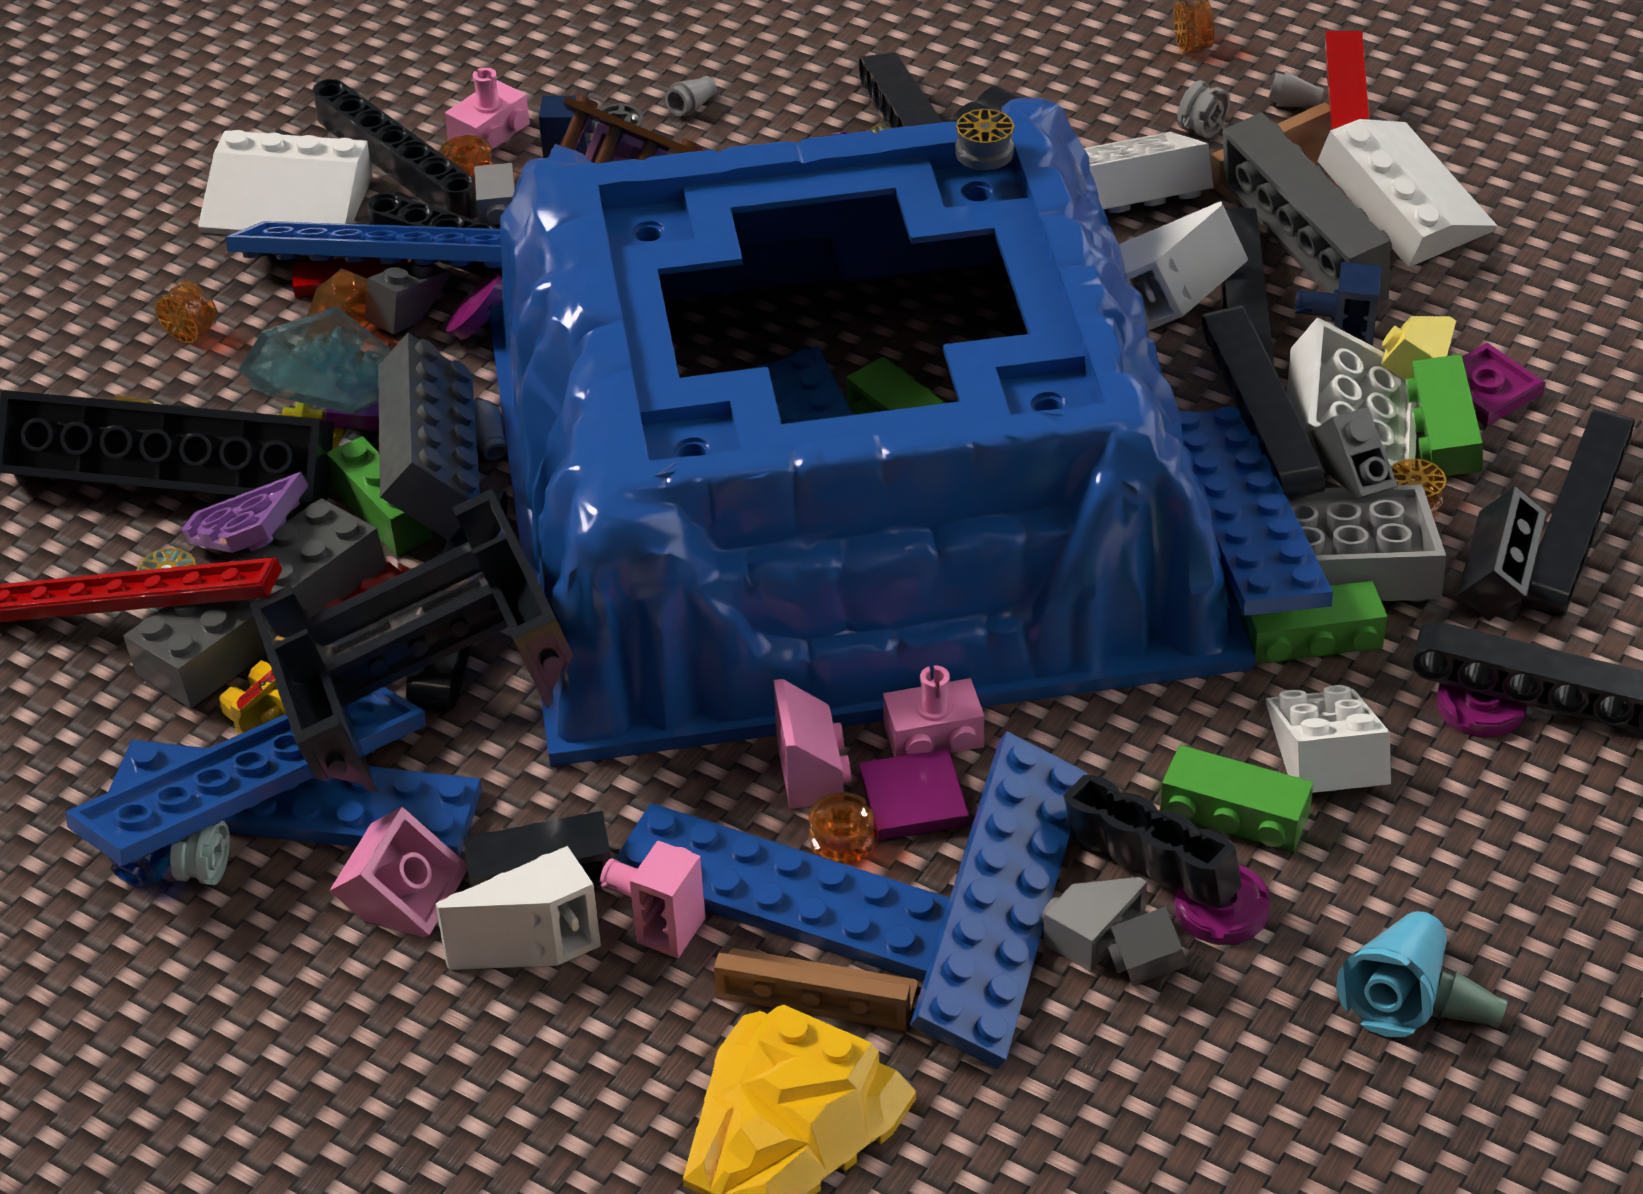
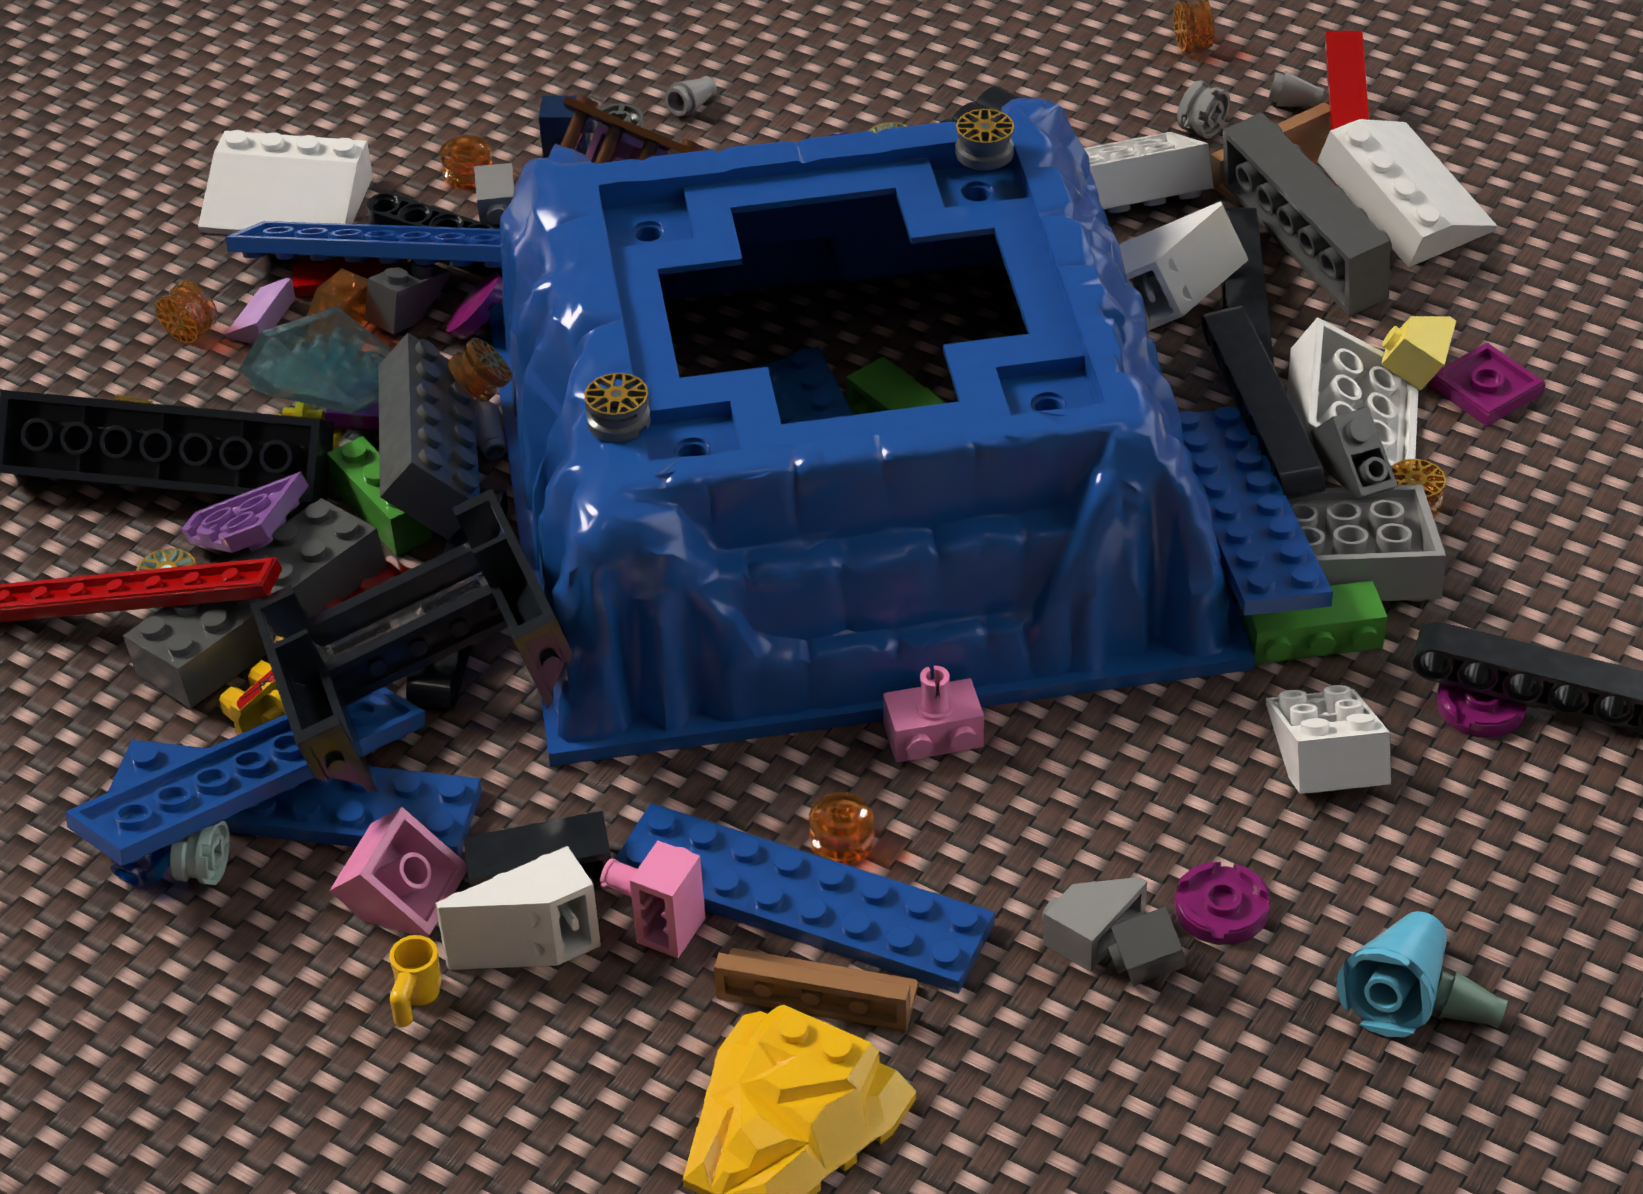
(262, 311): none -> lavender slope
(395, 149): black beam -> none
(415, 975): none -> yellow piece
(480, 369): none -> clear orange wheel
(490, 112): bright pink brick -> none
(617, 411): none -> dark grey wheel
(808, 746): bright pink slope -> none
(895, 91): black beam -> none
(913, 794): magenta tile -> none
(998, 903): blue plate -> none
(1153, 841): black brick -> none
(1237, 797): bright green brick -> none
(1350, 306): dark blue brick -> none
(1445, 415): bright green brick -> none
(1502, 554): black brick -> none
(1578, 511): black beam -> none

